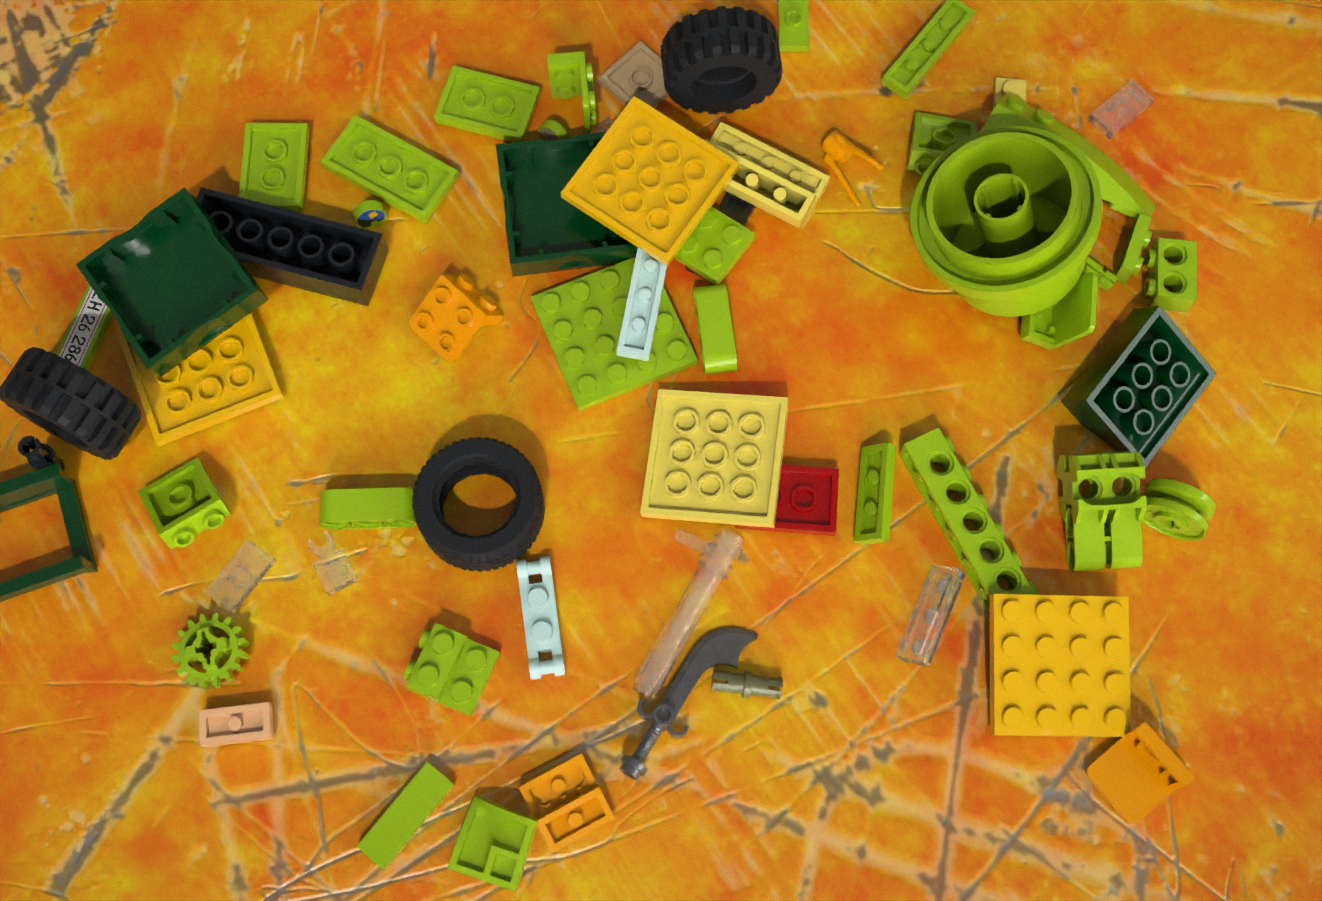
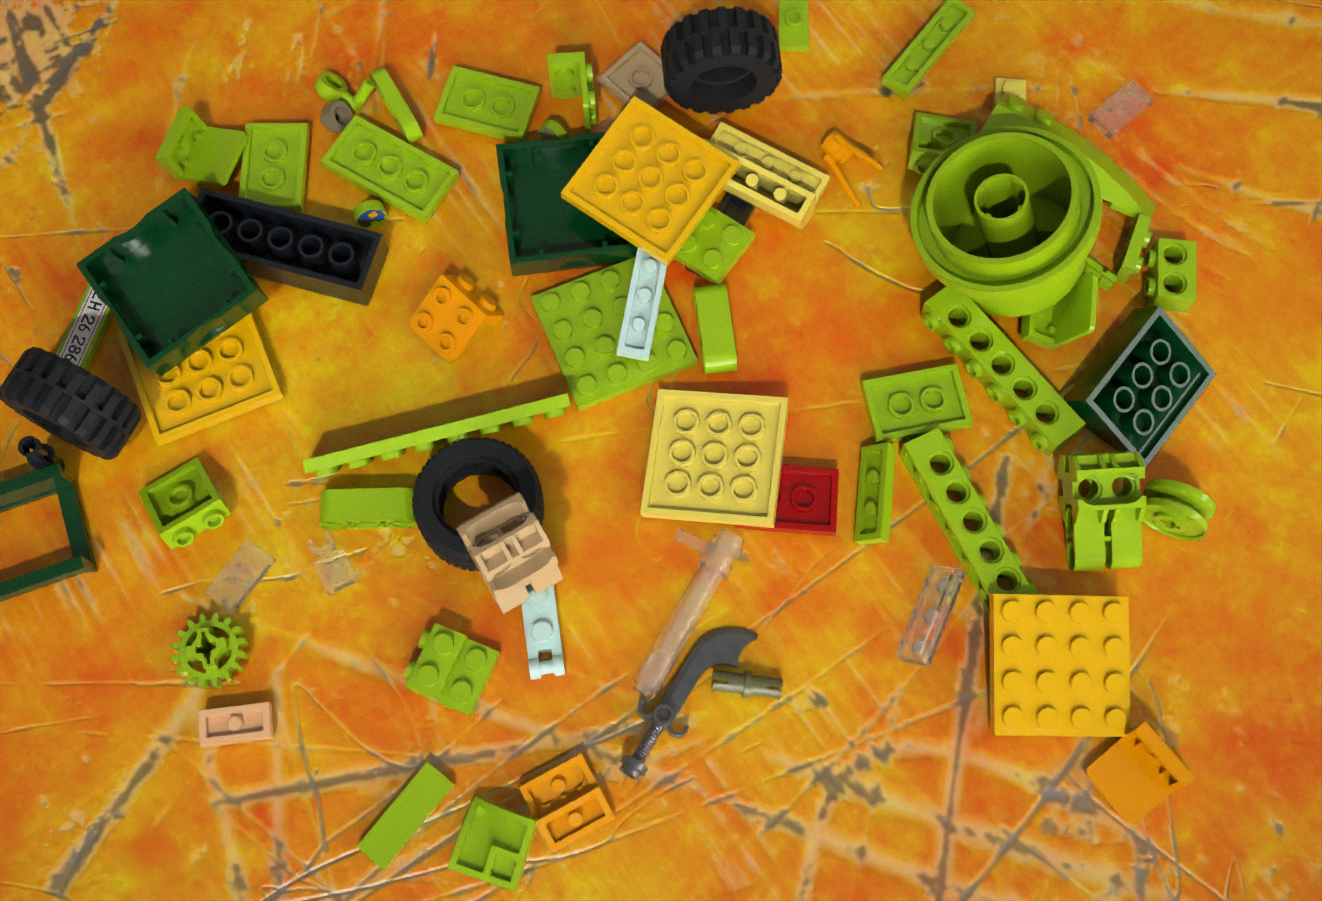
(199, 151): none -> lime bracket
(333, 88): none -> lime plate
(336, 116): none -> dark tan tile
(396, 105): none -> lime beam
(425, 438): none -> lime plate
(510, 551): none -> tan connector
(916, 403): none -> lime plate
(1019, 372): none -> lime brick

